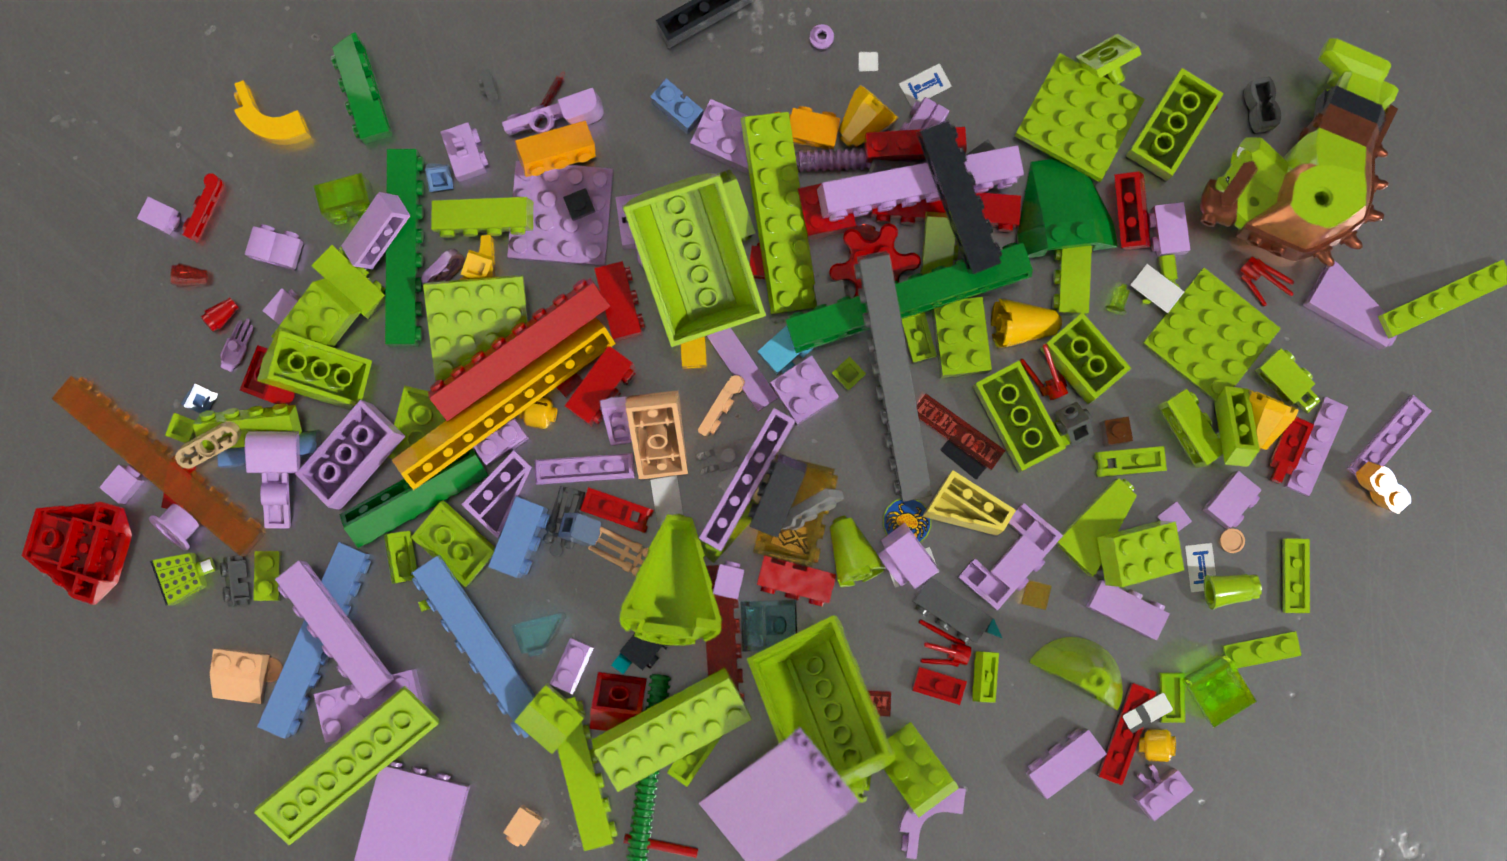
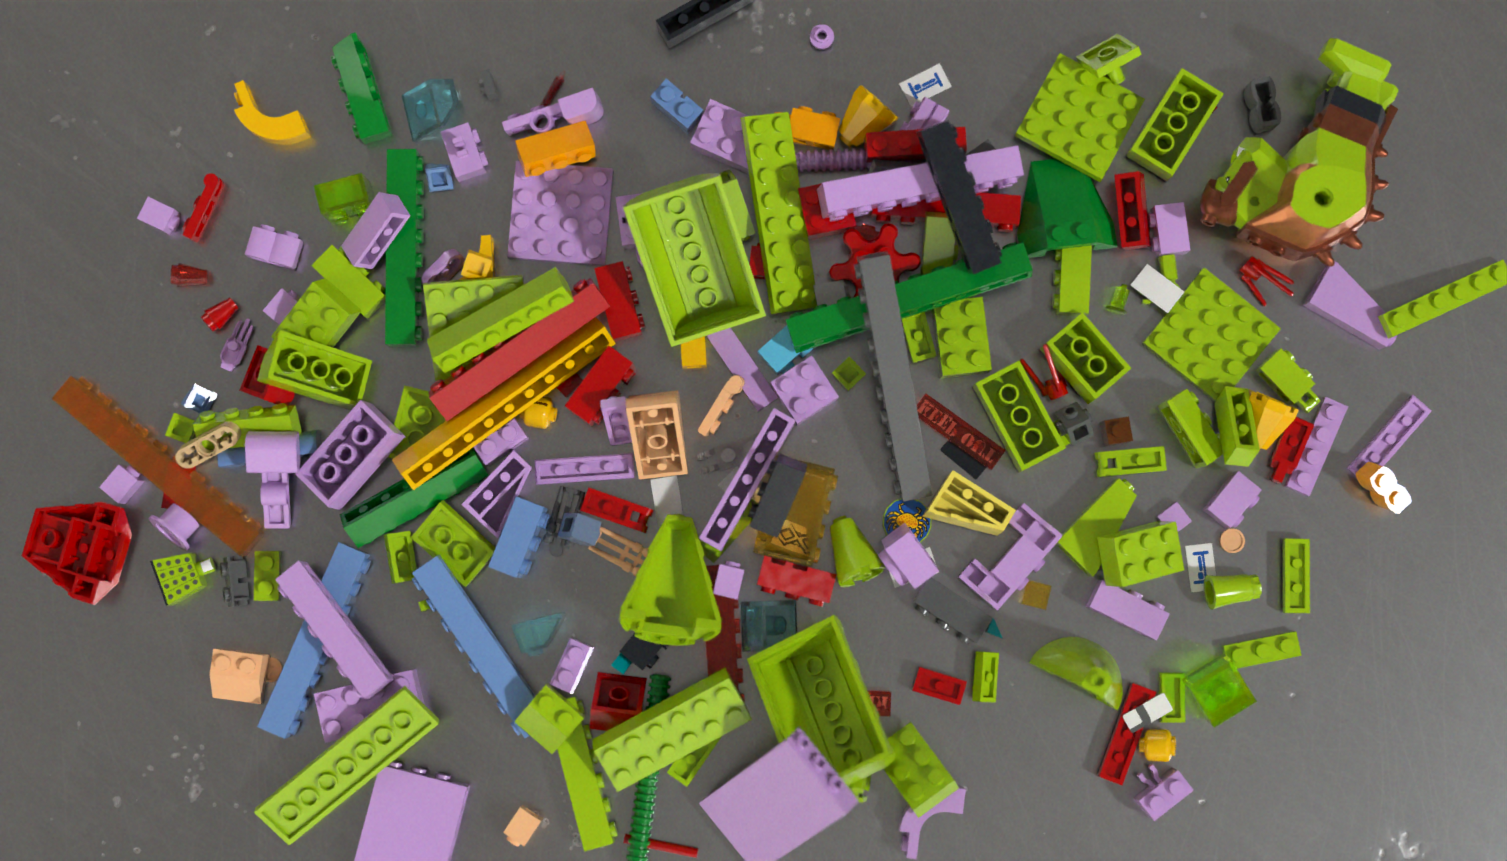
(429, 106): none -> clear light blue slope
(482, 216): lime brick -> none
(500, 320): none -> lime brick
(579, 204): black plate -> none
(809, 508): light grey hinge -> none
(868, 61): white sticker -> none
(958, 652): red plant -> none
(1022, 322): yellow cone -> none
(1065, 762): lavender brick -> none

